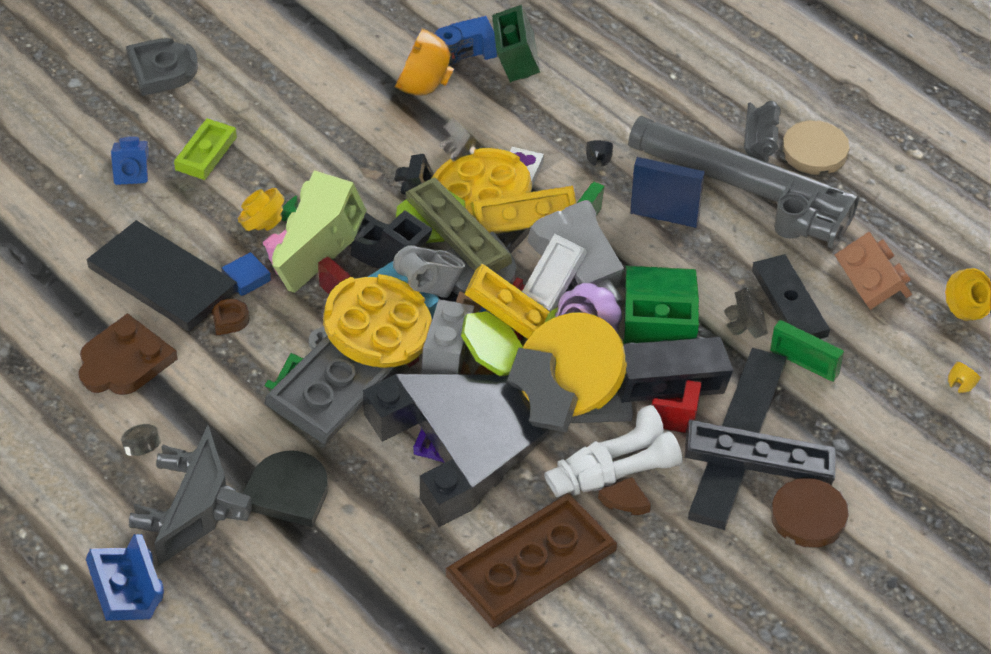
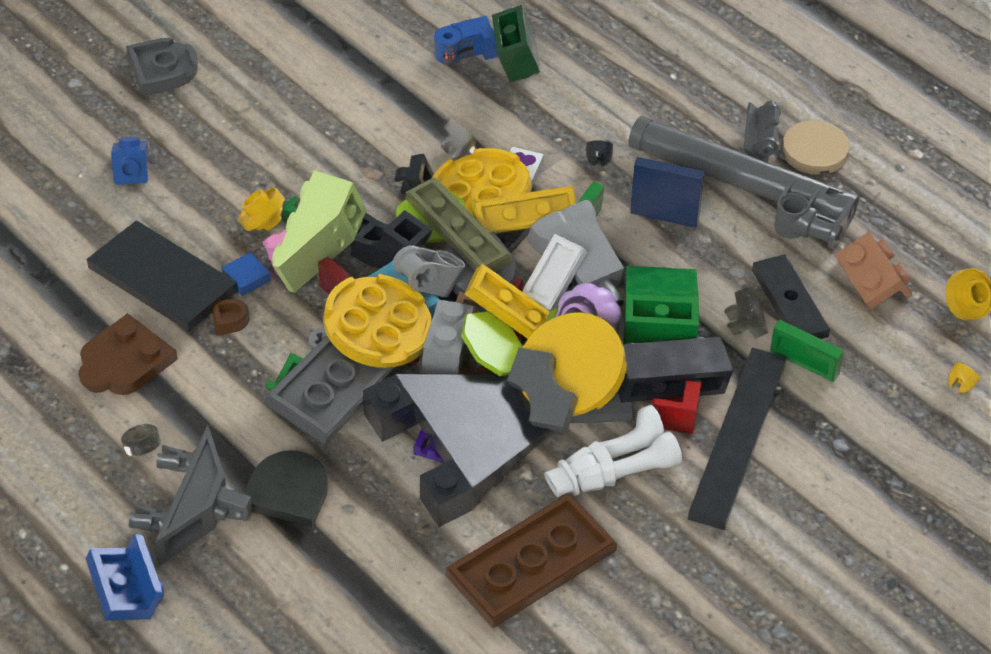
(205, 149): lime plate -> none
(425, 65): light orange cylinder -> none
(626, 497): reddish brown tile -> none
(759, 452): black tile -> none
(809, 512): reddish brown tile -> none

